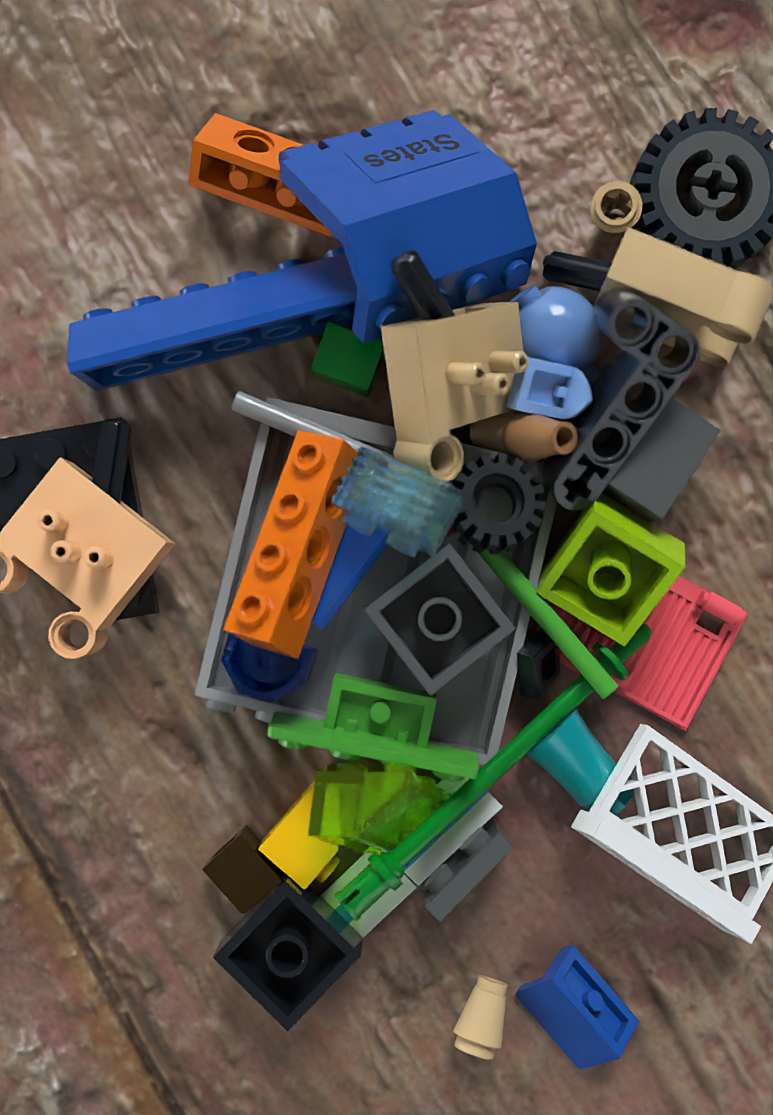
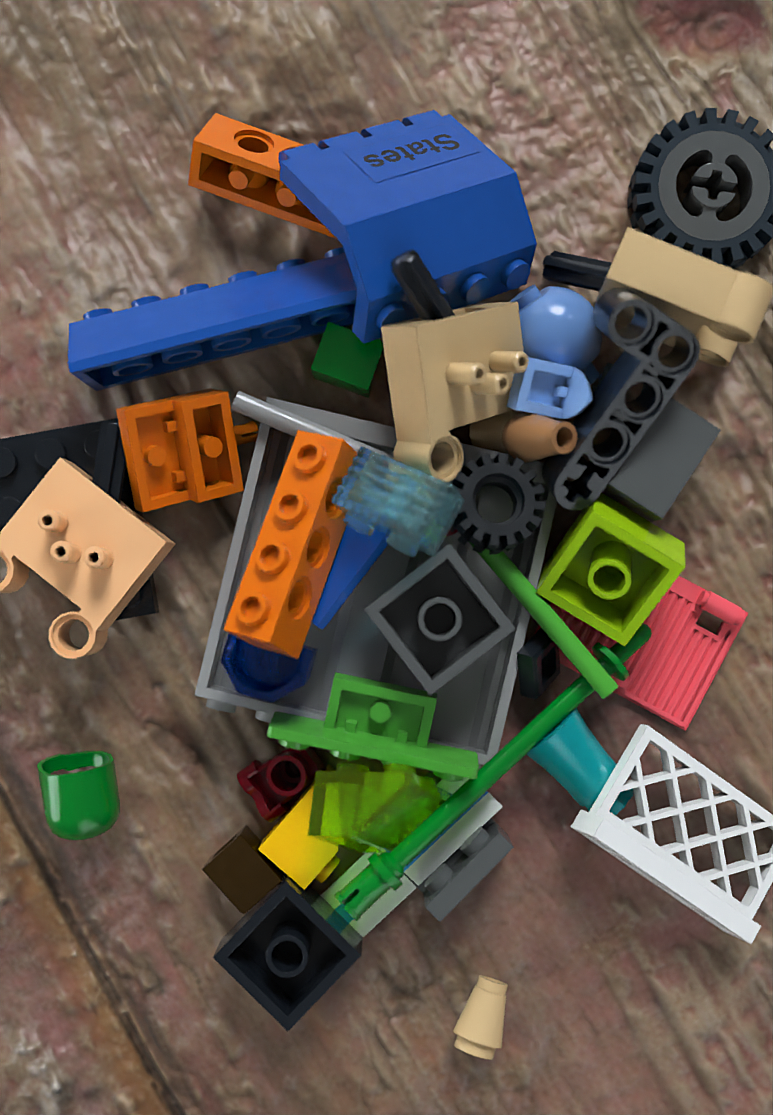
(83, 801): none -> green helmet
(183, 448): none -> orange plate
(274, 783): none -> dark red plate
(579, 1010): blue panel -> none
(616, 196): tan cone -> none

